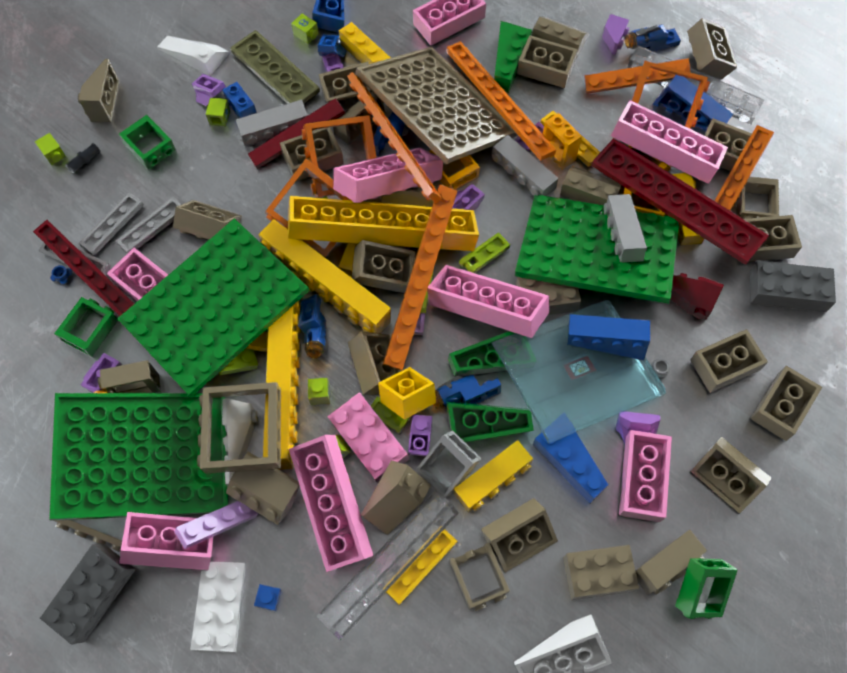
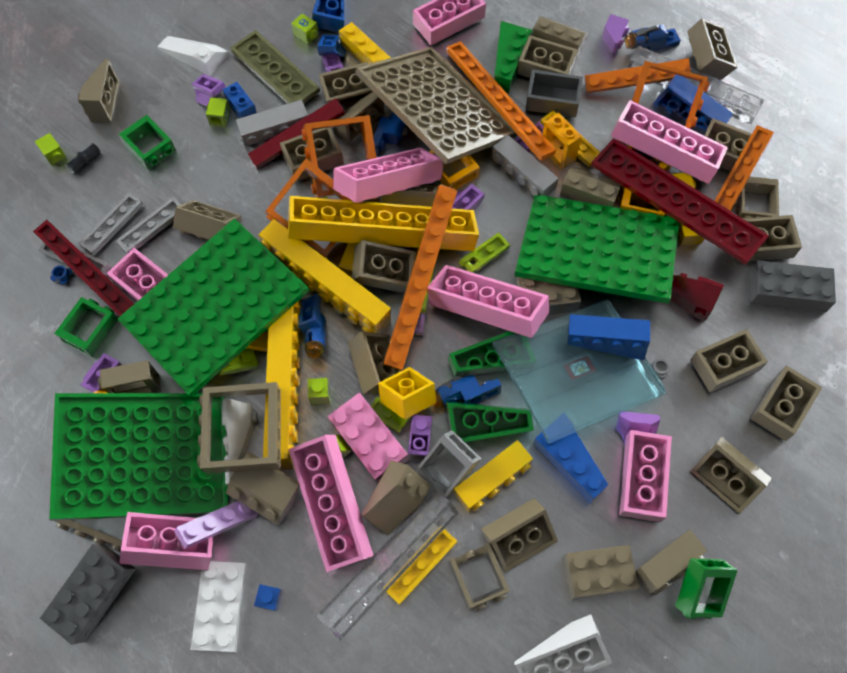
(395, 140): orange plate -> none
(554, 92): none -> dark grey piece
(625, 228): light grey brick -> none

